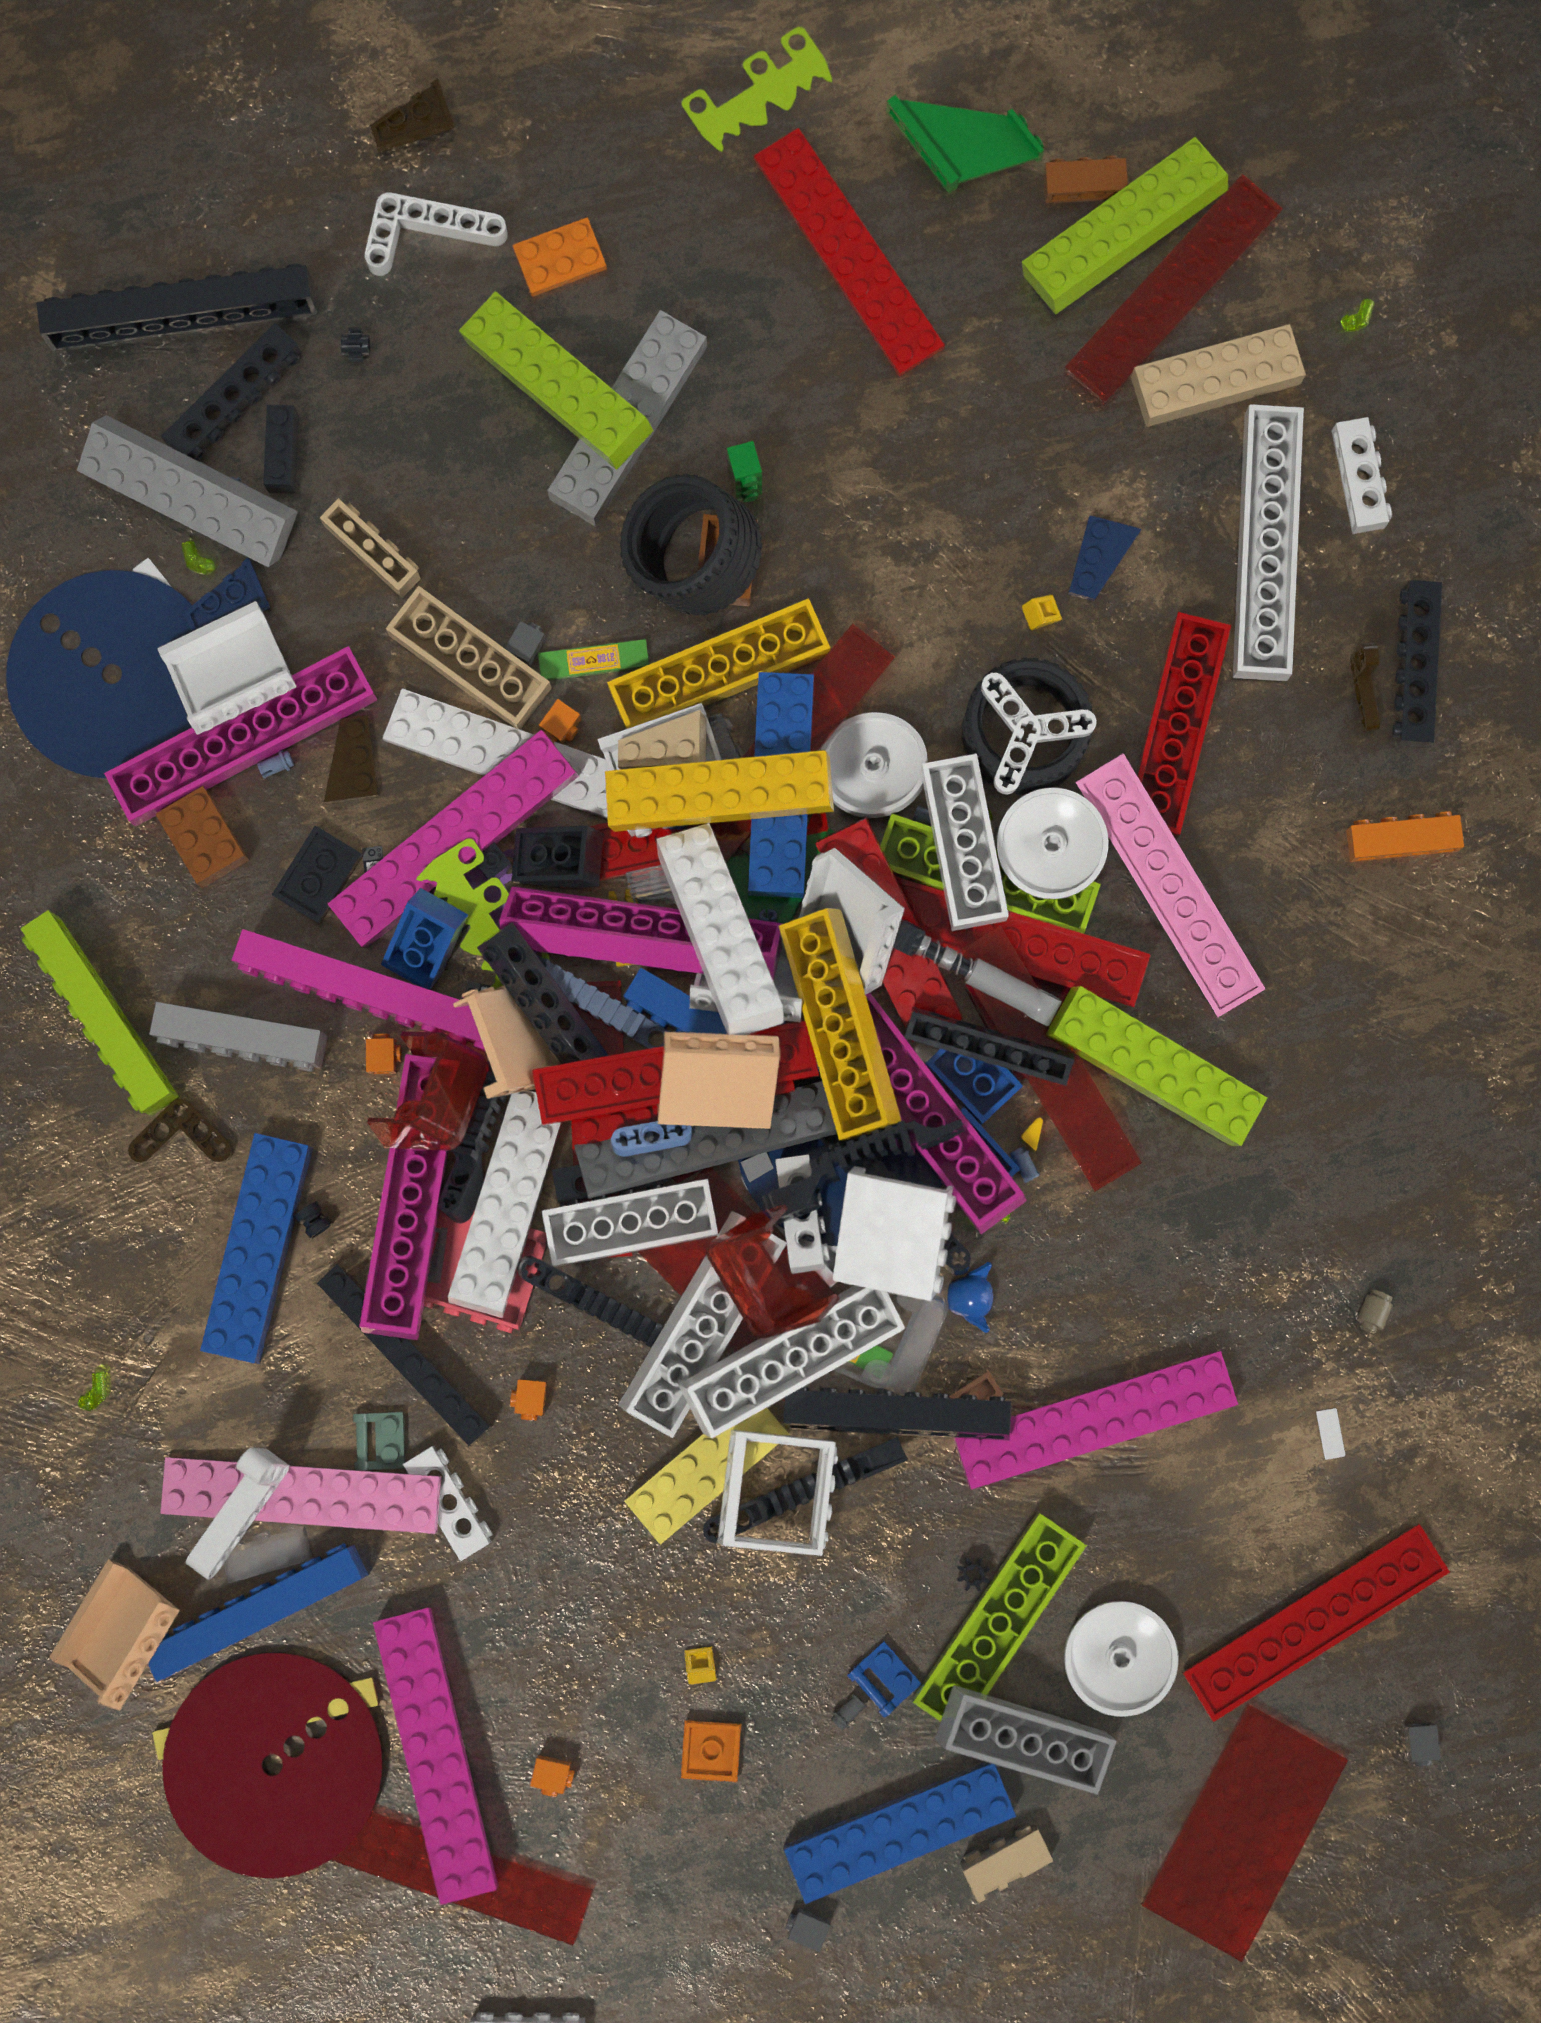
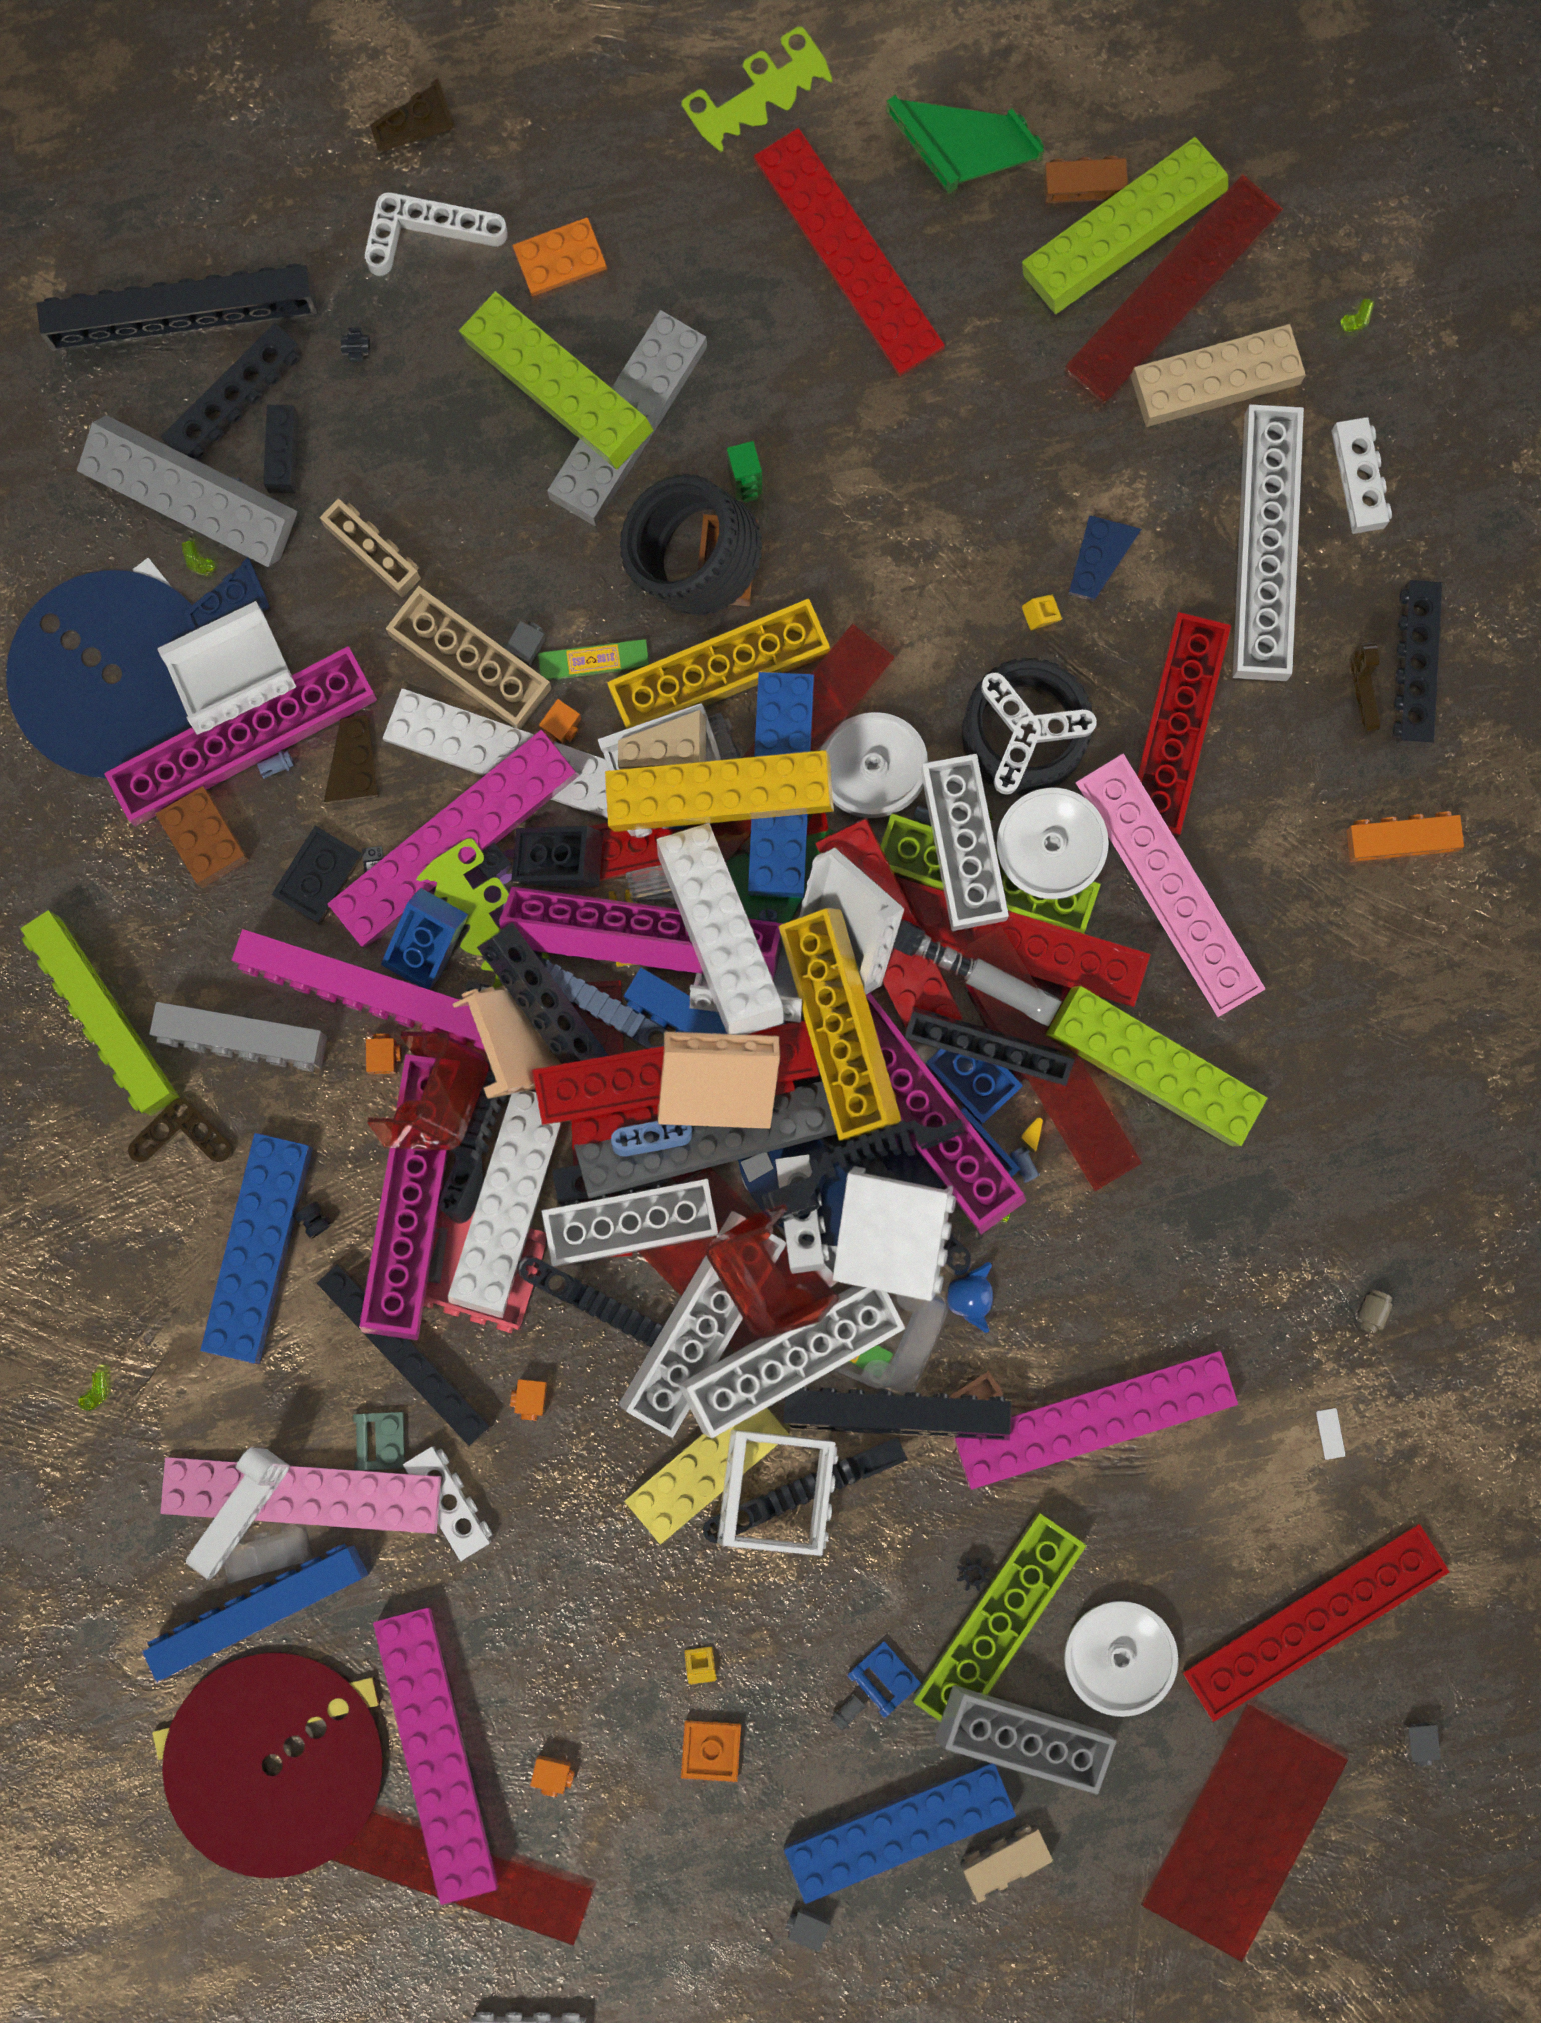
(115, 1633): light nougat panel -> none

